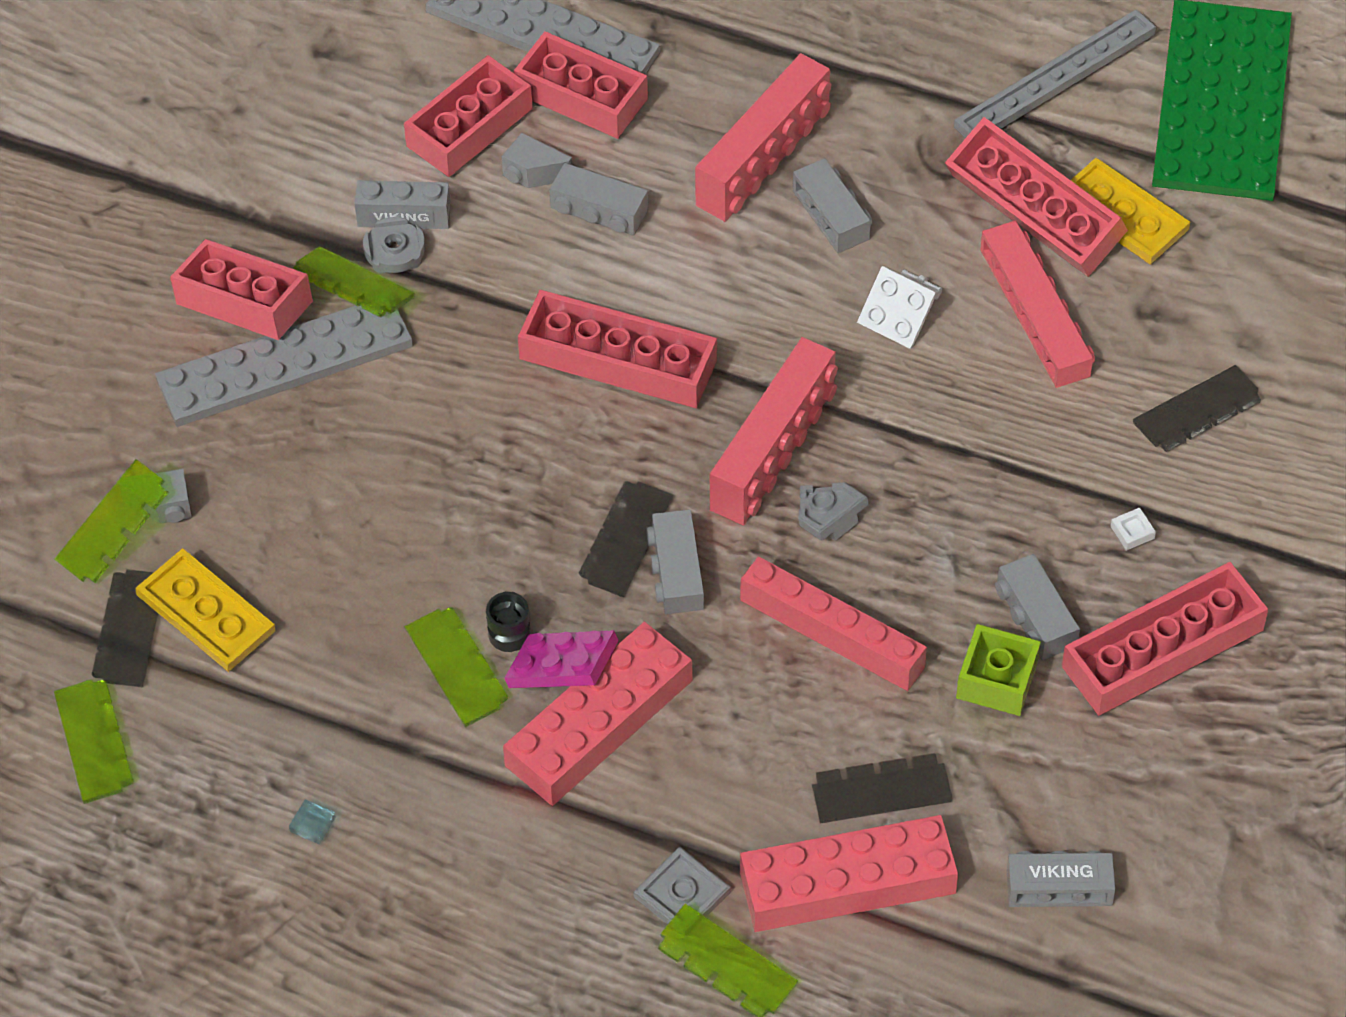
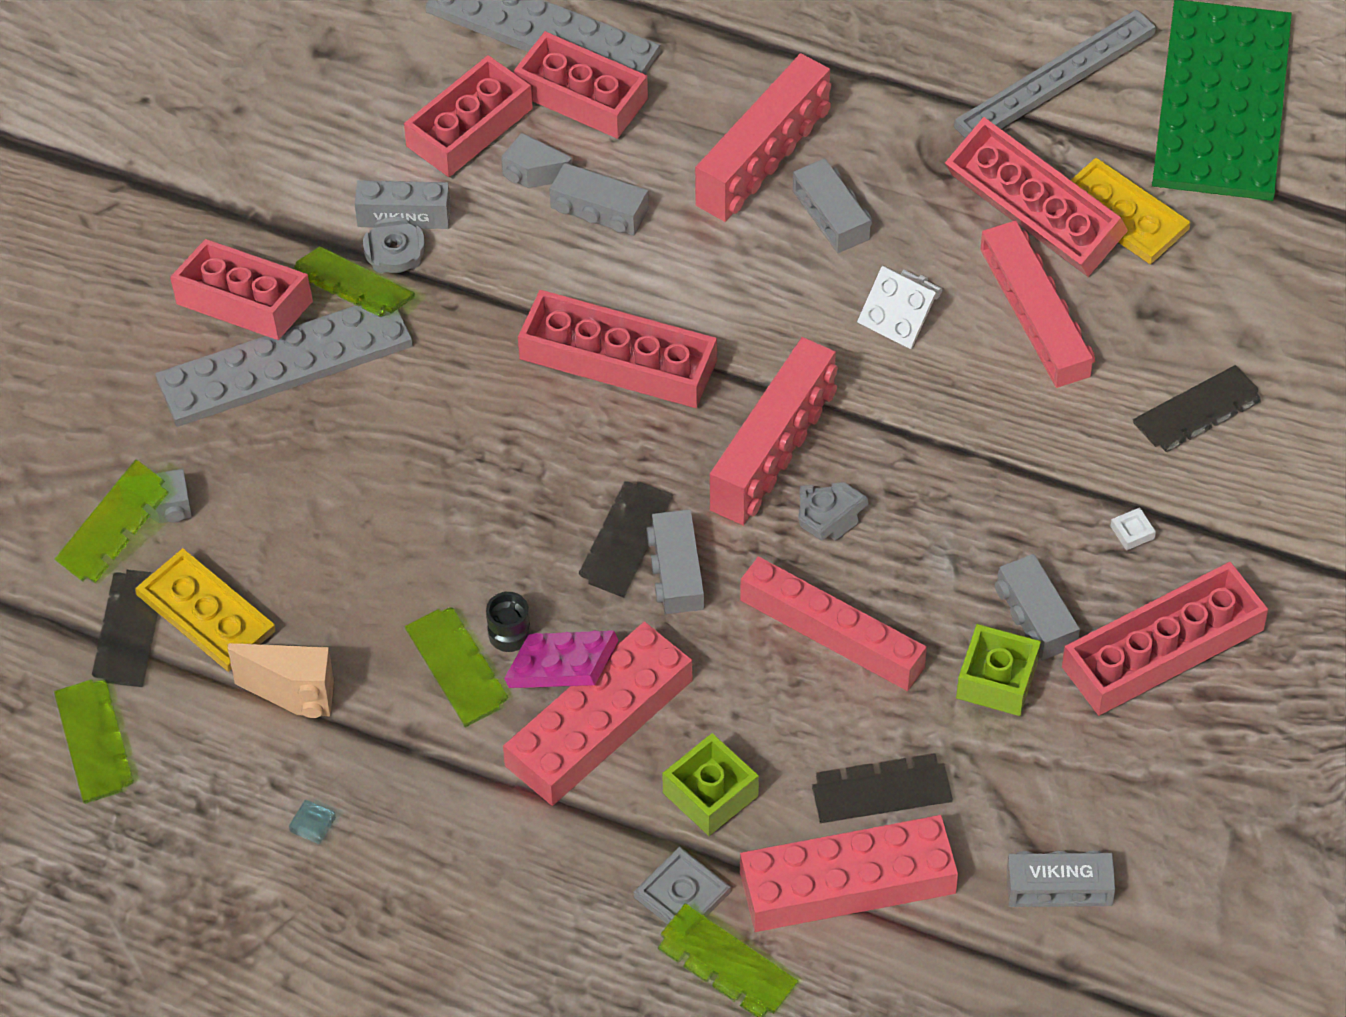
(286, 675): none -> light nougat slope
(710, 784): none -> lime brick

